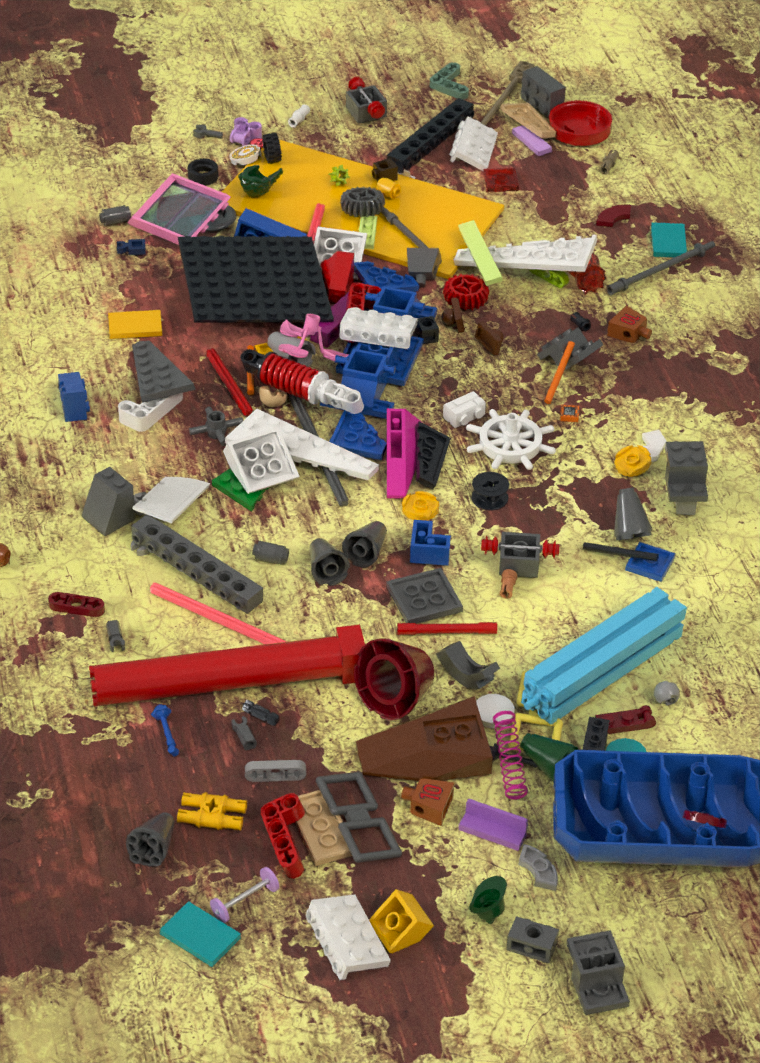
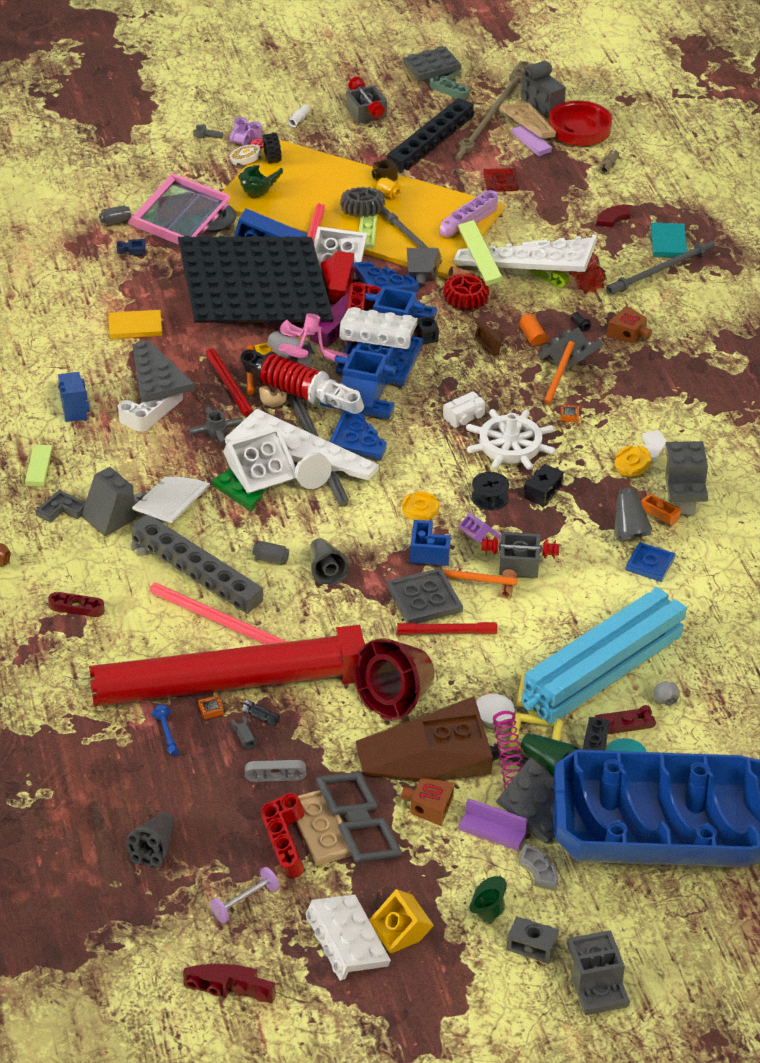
(38, 465): none -> yellowish green tile
(60, 503): none -> dark grey tile
(115, 635): dark grey bar -> none
(200, 934): teal tile -> none
(203, 165): black tyre -> none
(210, 707): none -> tile
(212, 811): yellow pin -> none
(223, 978): none -> dark red slope
(313, 470): none -> white tile
(343, 175): lime gear -> none
(365, 544): dark grey cone -> none
(400, 451): dark pink wedge -> none
(430, 454): black wing -> none
(432, 63): none -> dark grey plate
(453, 316): reddish brown tile -> none
(456, 271): none -> nougat pin
(464, 668): dark grey arch -> none
(473, 143): white bracket -> none
(473, 210): none -> lavender piece
(476, 528): none -> medium lavender panel
(480, 577): none -> orange bar
(531, 797): none -> dark grey plate
(532, 330): none -> orange brick
(537, 70): none -> dark grey head
(543, 485): none -> black brick
(620, 551): black bar -> none
(661, 509): none -> orange brick
(704, 818): dark red tile -> none

